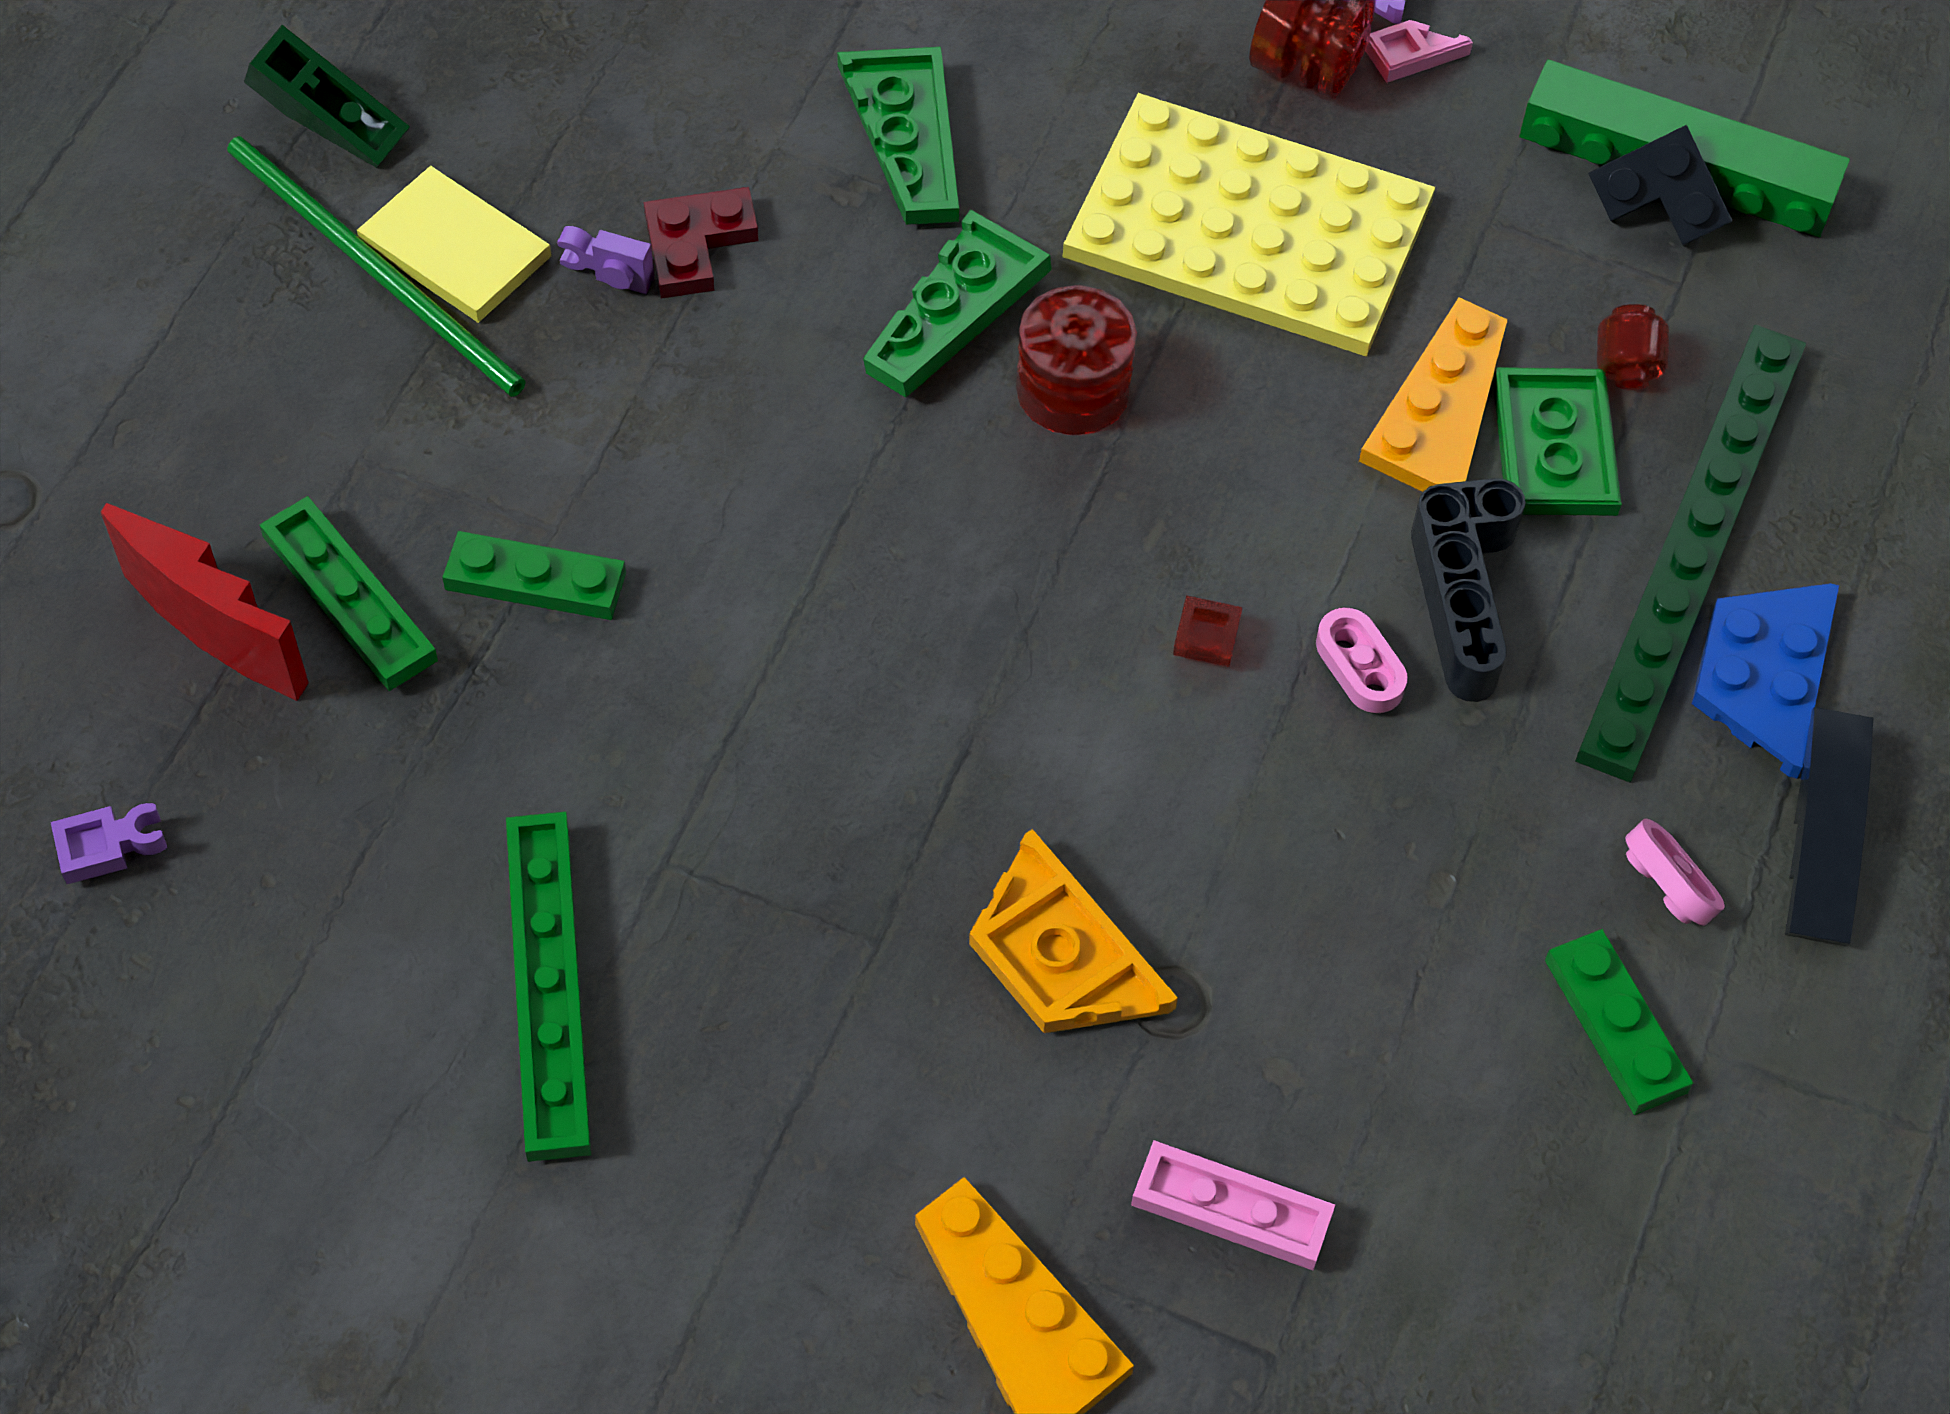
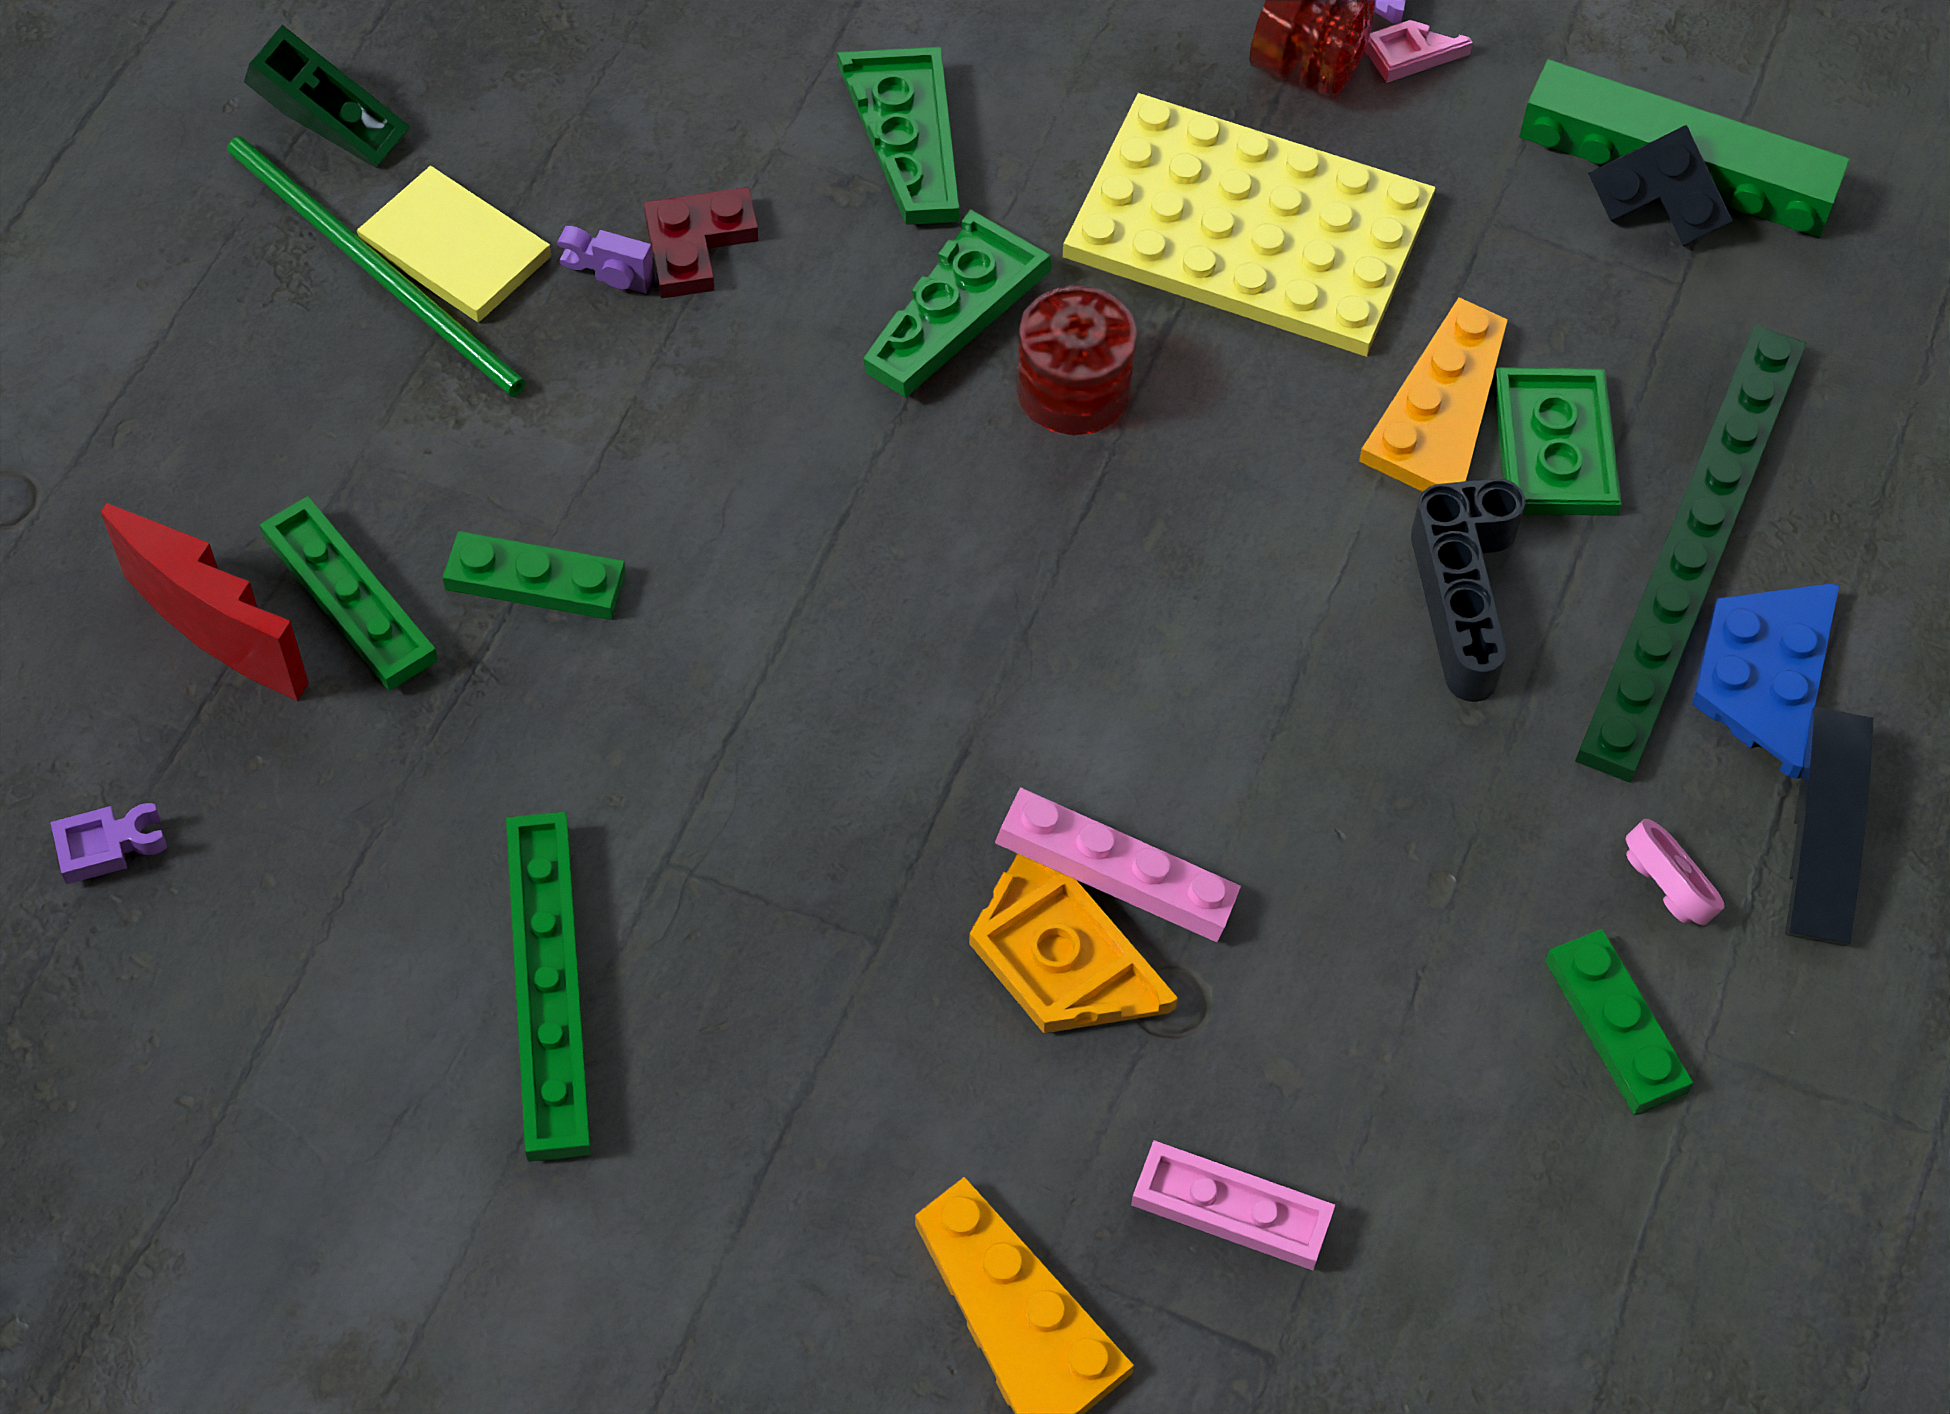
(1118, 864): none -> bright pink plate
(1207, 631): clear red plate -> none
(1365, 663): bright pink plate -> none
(1633, 346): clear red head -> none

